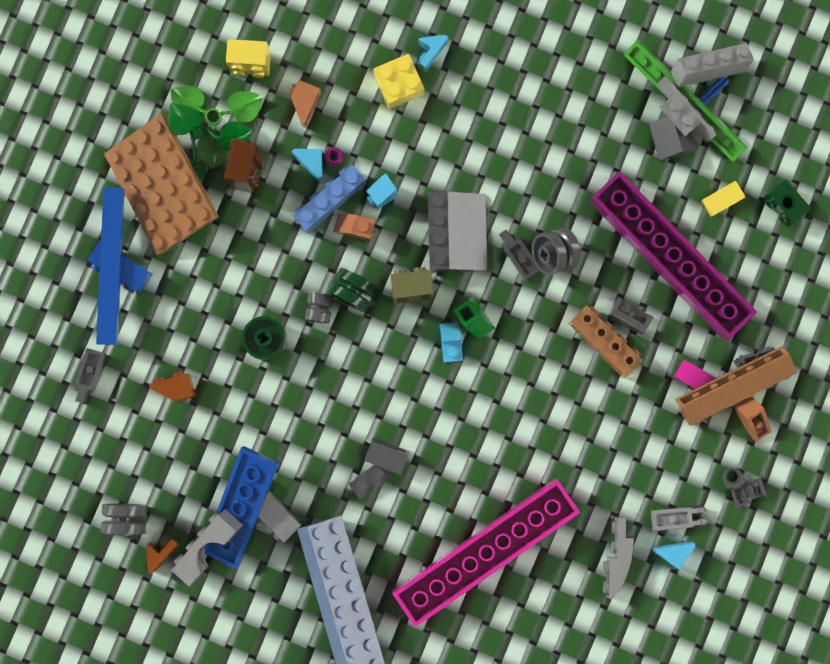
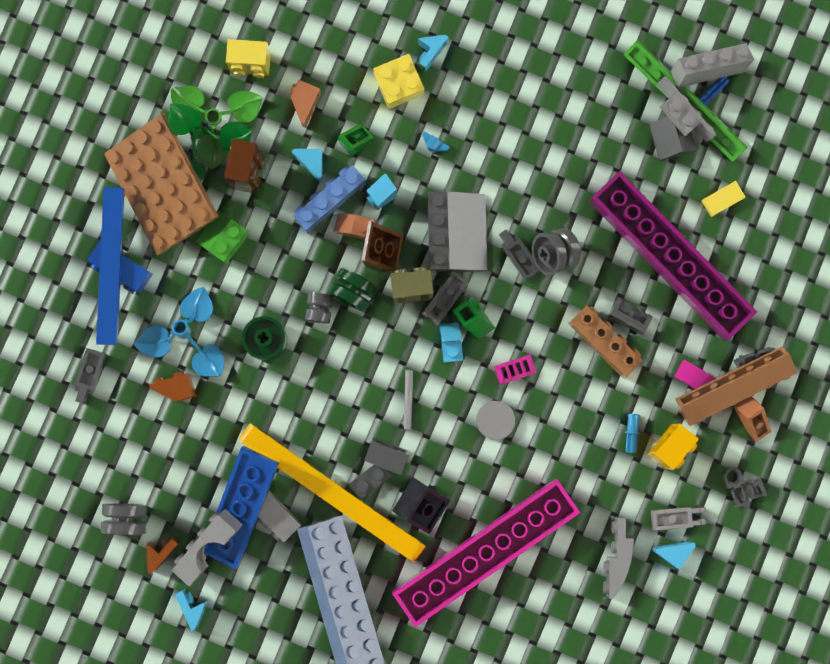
(155, 339): none -> dark azure plant
(192, 613): none -> medium azure slope
(223, 237): none -> bright green slope
(333, 150): magenta plate -> none
(333, 493): none -> yellow beam
(355, 139): none -> green slope
(381, 248): none -> reddish brown slope
(408, 399): none -> light grey bar
(421, 505): none -> black slope
(433, 143): none -> dark azure piece
(446, 297): none -> dark grey plate
(495, 420): none -> light grey tile
(499, 373): none -> dark pink slope
(632, 433): none -> dark azure axle
(673, 447): none -> yellow brick
(797, 205): dark green brick -> none

